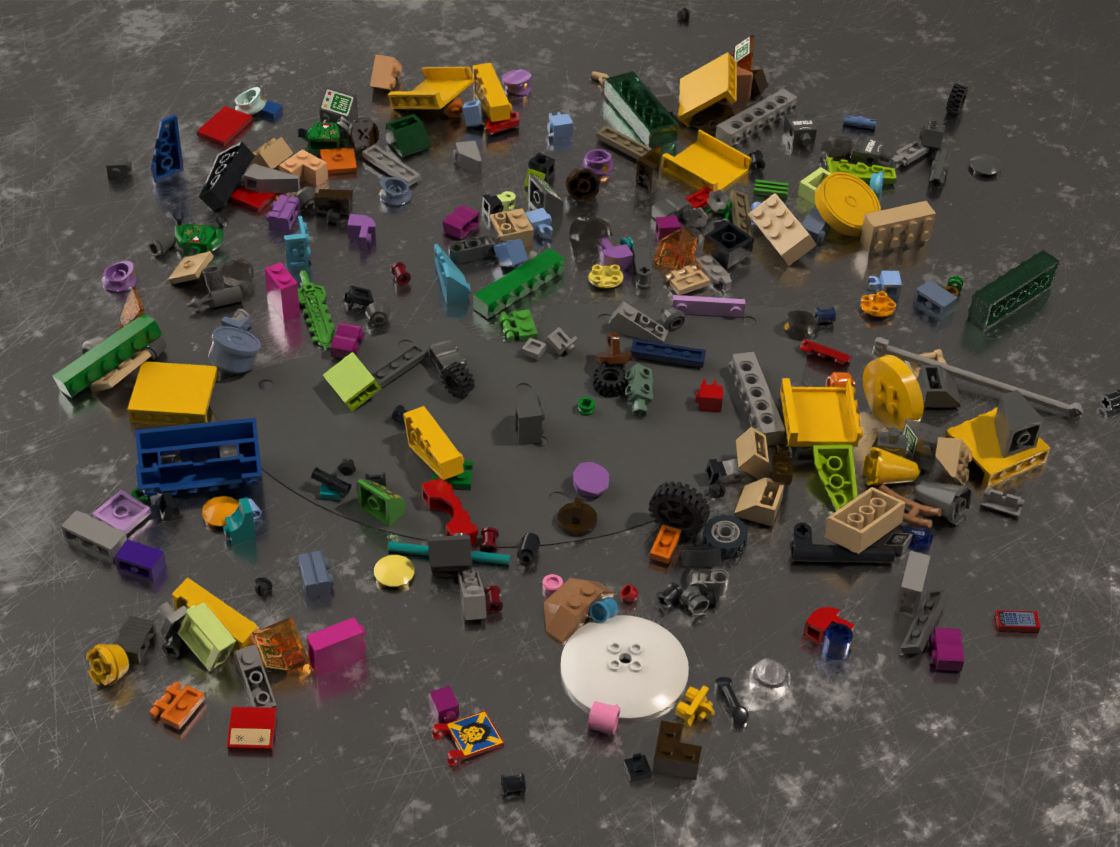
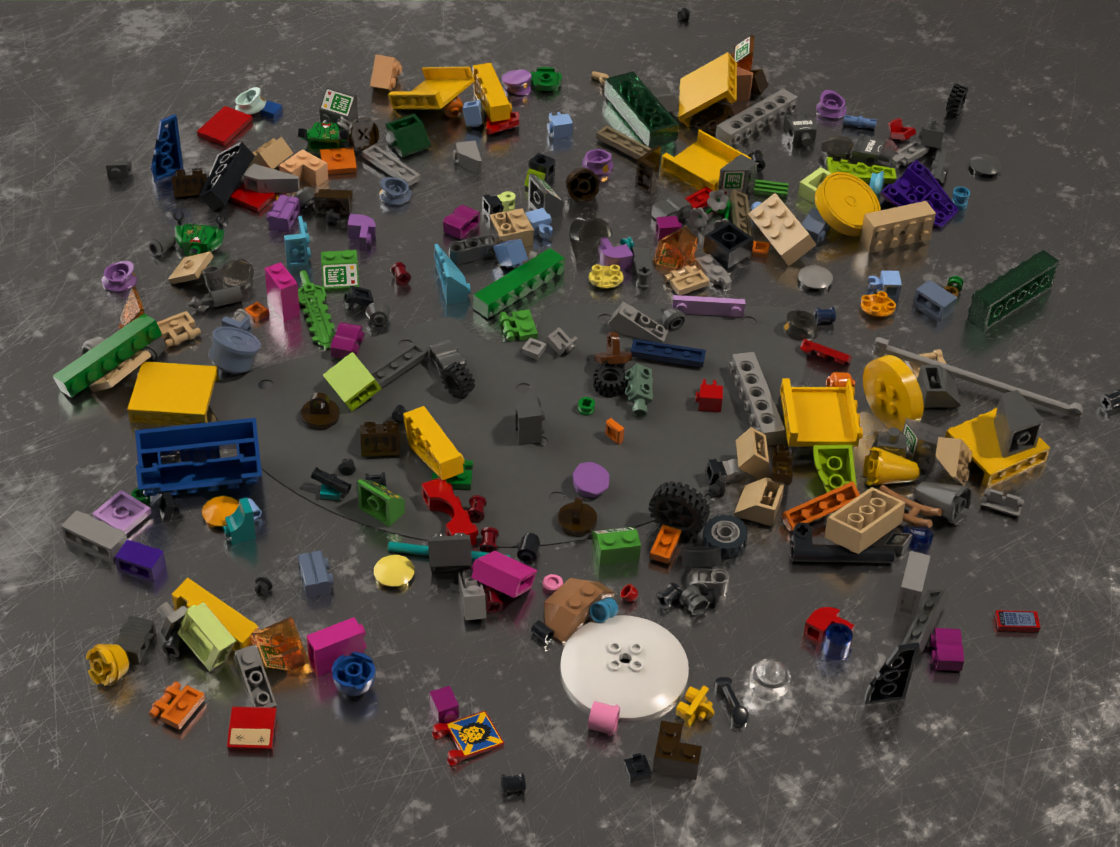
(176, 324): none -> tan plate
(188, 183): none -> dark brown bracket
(257, 312): none -> orange tile
(320, 412): none -> dark brown tile
(339, 270): none -> slope
(353, 674): none -> blue cylinder
(380, 439): none -> dark brown bracket
(477, 508): none -> dark red bush
(503, 573): none -> dark pink brick
(542, 631): none -> black hinge
(546, 79): none -> green plate
(614, 431): none -> orange tile
(617, 545): none -> bright green slope
(738, 175): none -> dark grey slope
(760, 249): none -> orange tile
(815, 277): none -> light grey dish
(820, 506): none -> orange brick
(831, 105): none -> medium lavender hat
(894, 676): none -> black wedge
(897, 130): none -> red bracket
(917, 186): none -> dark purple wedge
(960, 197): none -> dark azure wheel

